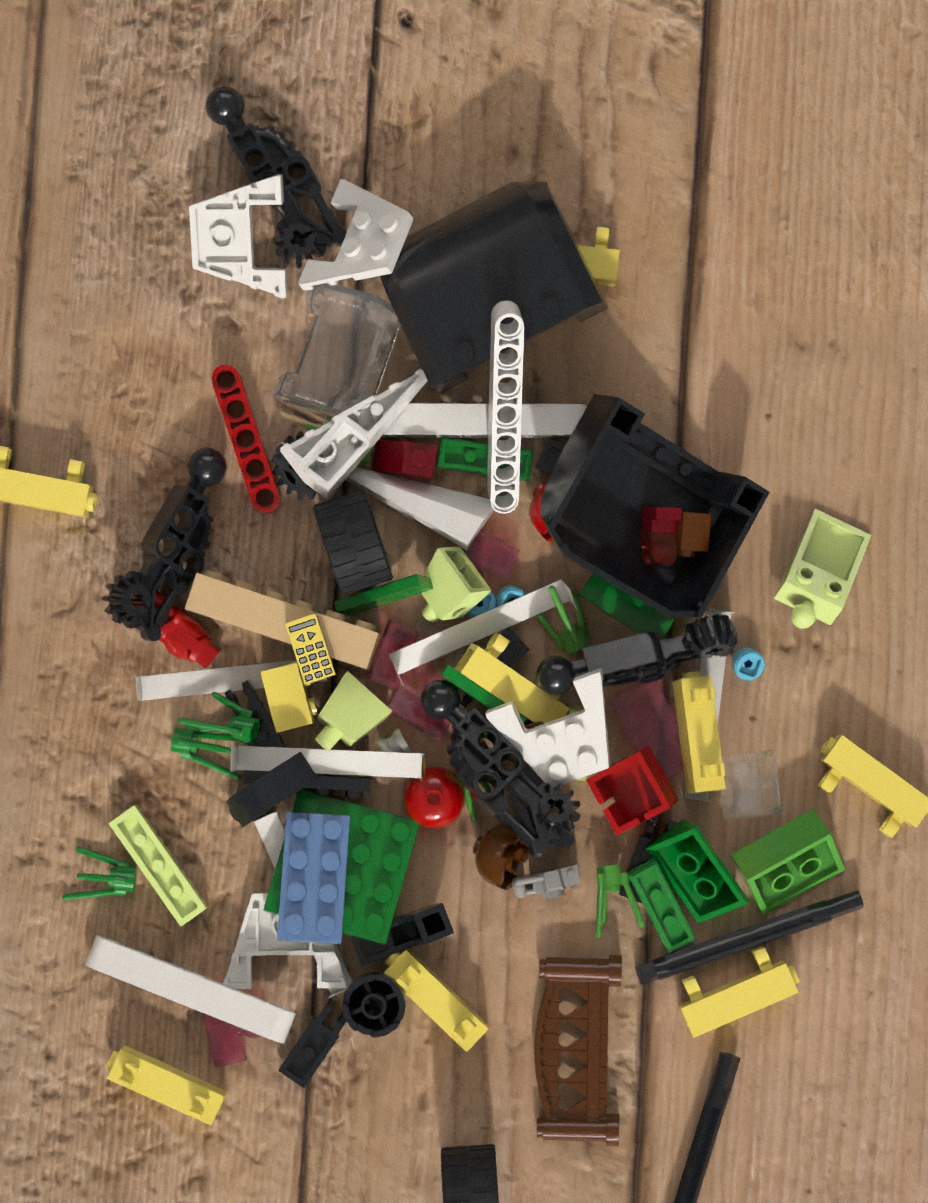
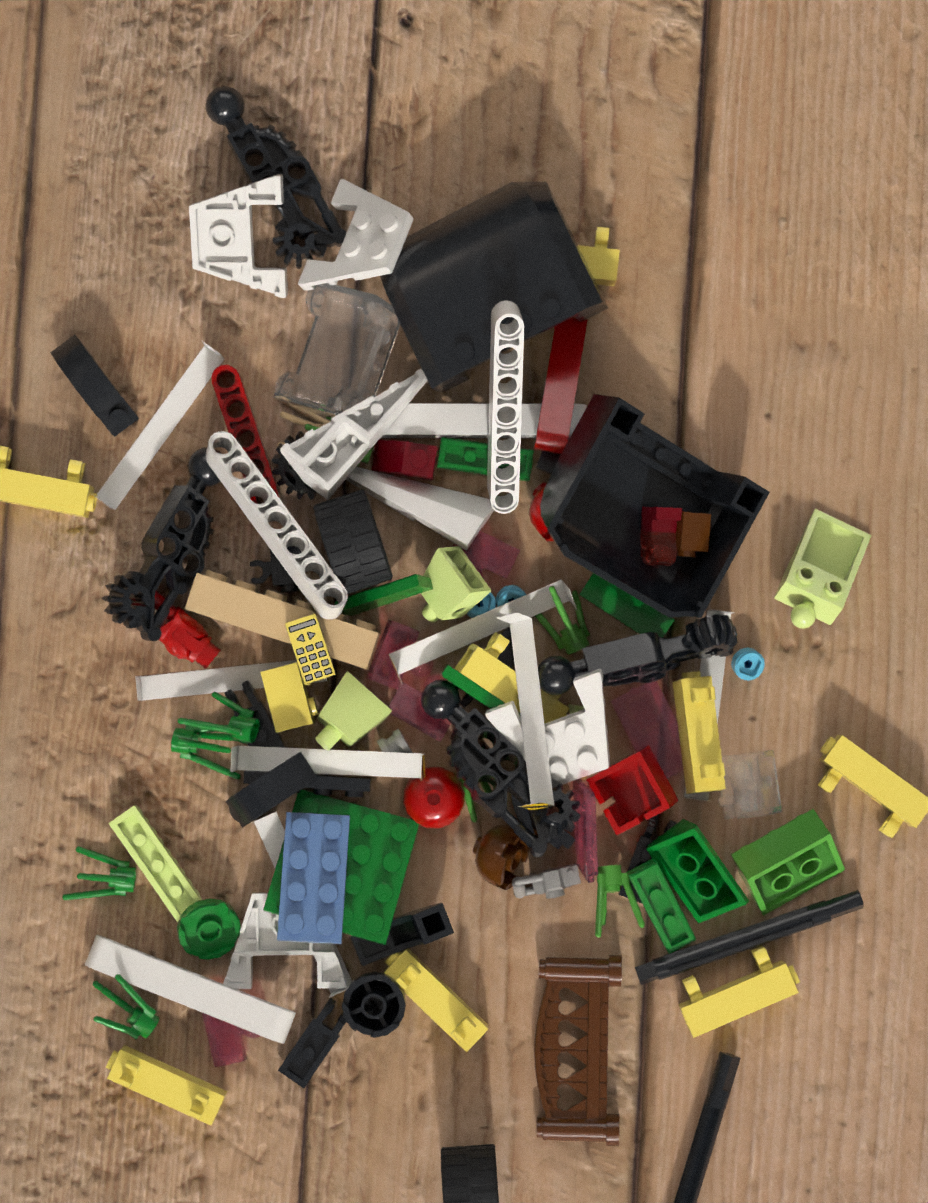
(94, 385): none -> black arch
(141, 1020): none -> green plant
(160, 427): none -> white sticker
(208, 928): none -> green tile
(277, 539): none -> white beam
(279, 574): none -> black brick
(531, 711): none -> white sticker
(560, 386): none -> red beam
(586, 831): none -> clear pink piece

